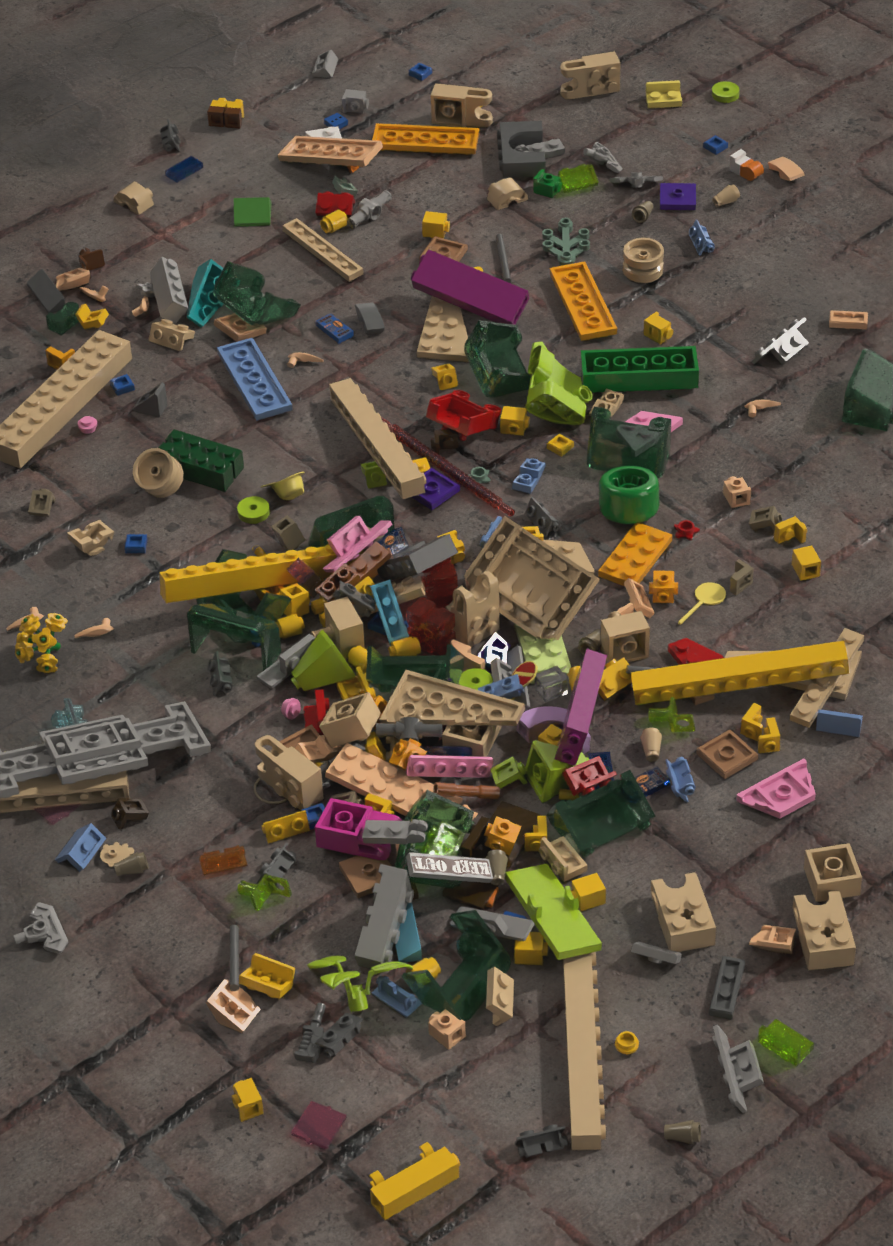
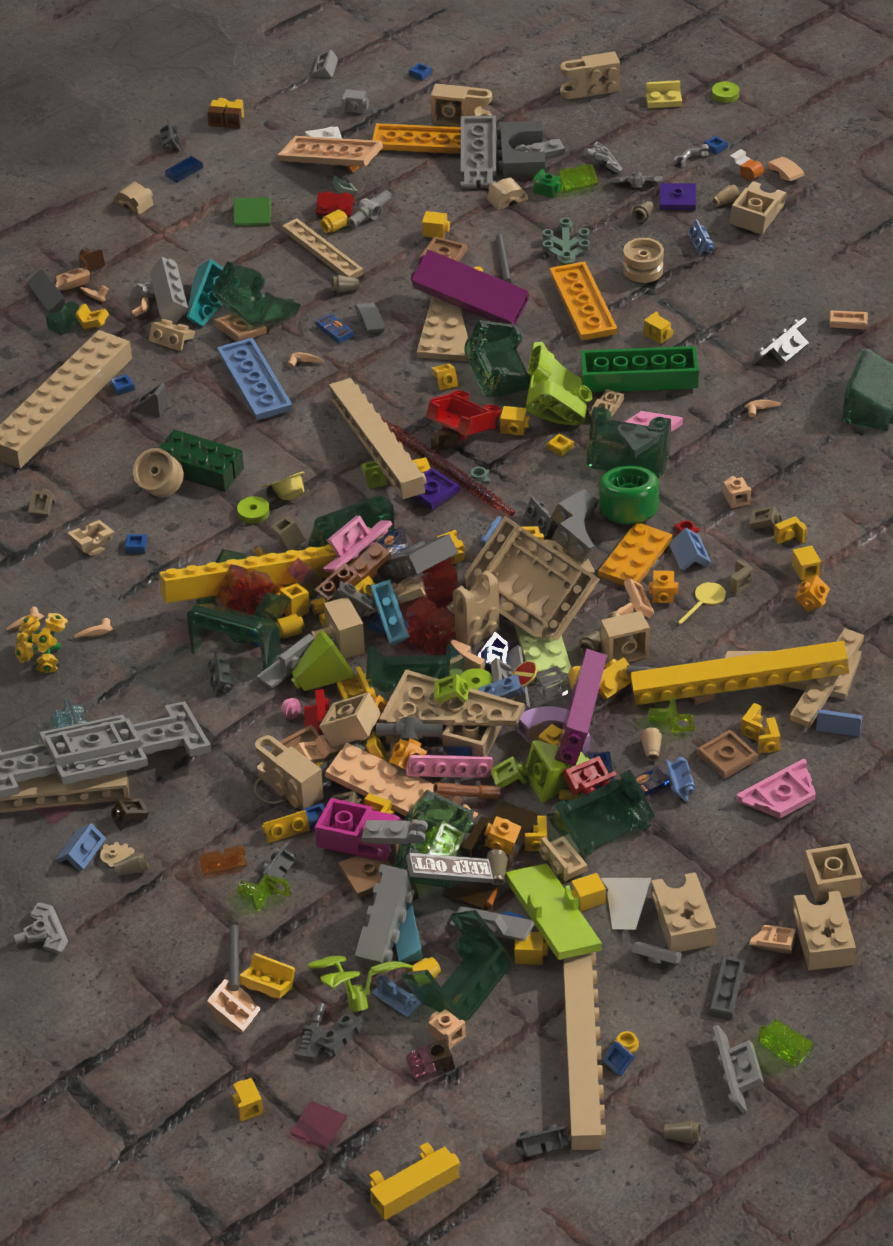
(56, 358): light orange bracket -> none
(87, 424): bright pink plate -> none
(243, 589): none -> clear red brick
(336, 120): blue tile -> none
(343, 284): none -> dark tan cone
(358, 657): yellow brick -> none
(405, 647): yellow brick -> none
(430, 1059): none -> leg
(451, 687): none -> lime bracket
(478, 151): none -> light grey hinge
(499, 995): tan bracket -> none
(529, 475): medium blue slope -> none
(571, 530): none -> dark grey arch
(618, 1058): none -> blue tile
(626, 900): none -> white sticker
(688, 549): none -> medium blue panel
(688, 651): red wing -> none
(691, 152): none -> light grey arm
(756, 208): none -> tan brick
(812, 593): none -> light orange brick

